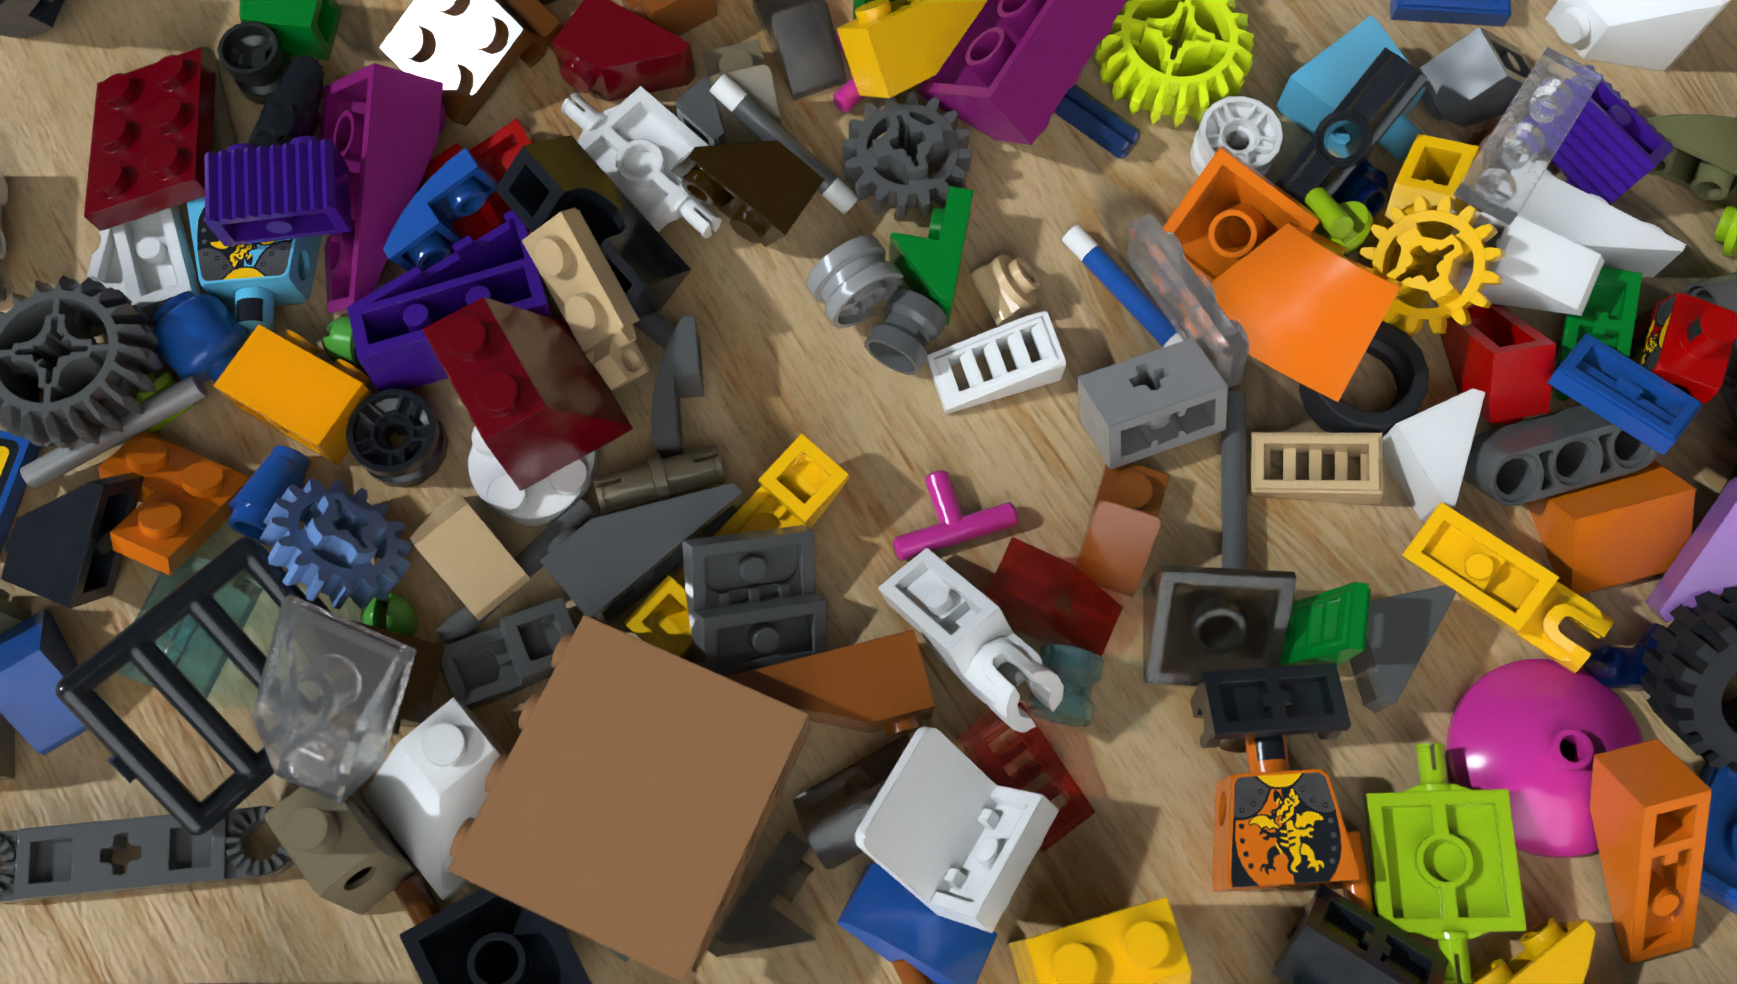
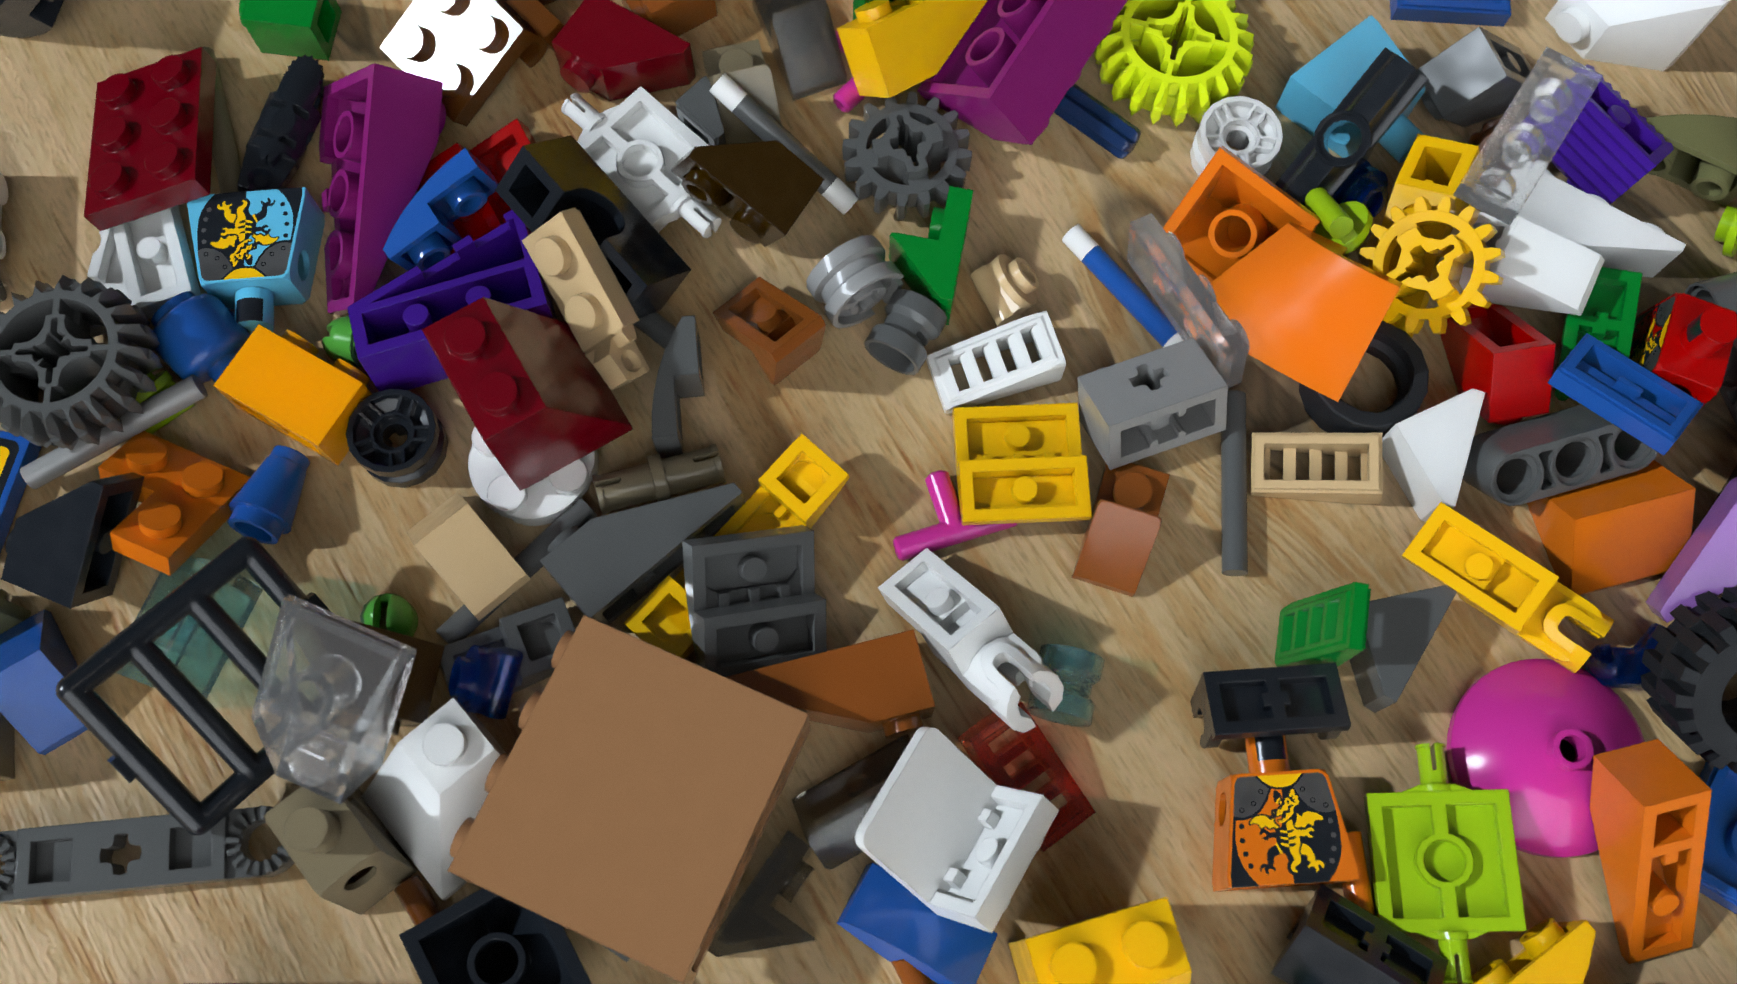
(253, 59): pearl dark grey wheel -> none
(277, 191): dark purple brick -> none
(336, 543): medium blue gear -> none
(486, 680): none -> clear blue plate
(773, 327): none -> dark orange slope
(1020, 464): none -> yellow slope
(1052, 599): clear red slope -> none
(1213, 621): clear smoke slope -> none

